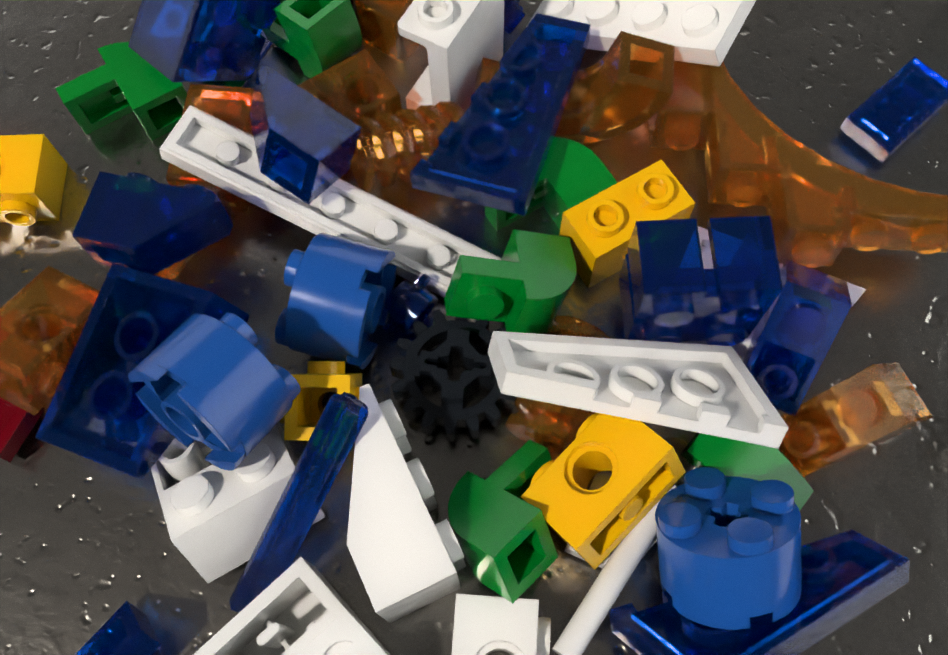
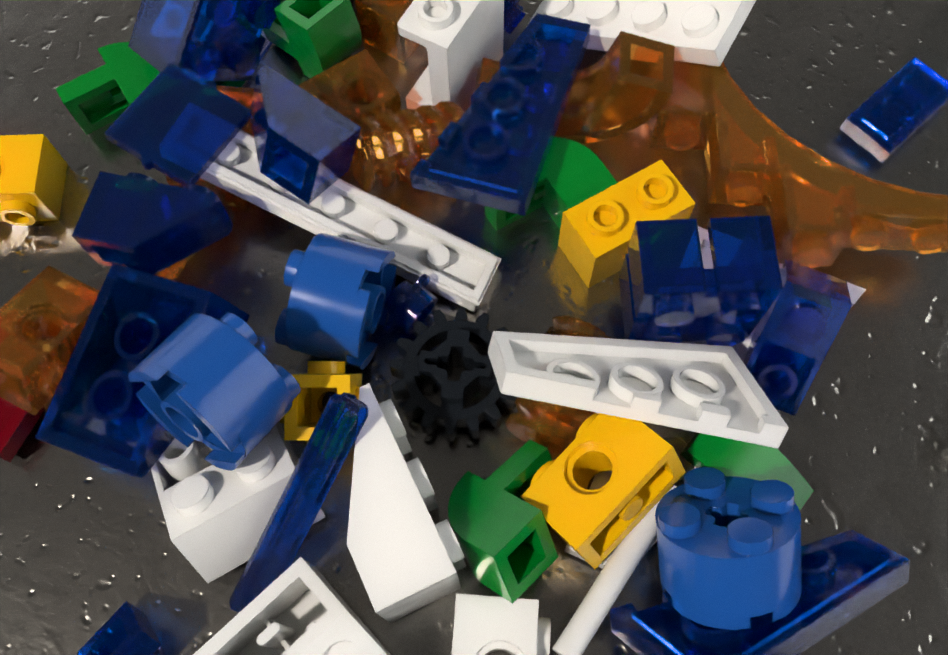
(178, 125): none -> clear blue piece
(520, 288): green brick -> none
(852, 418): clear orange slope -> none

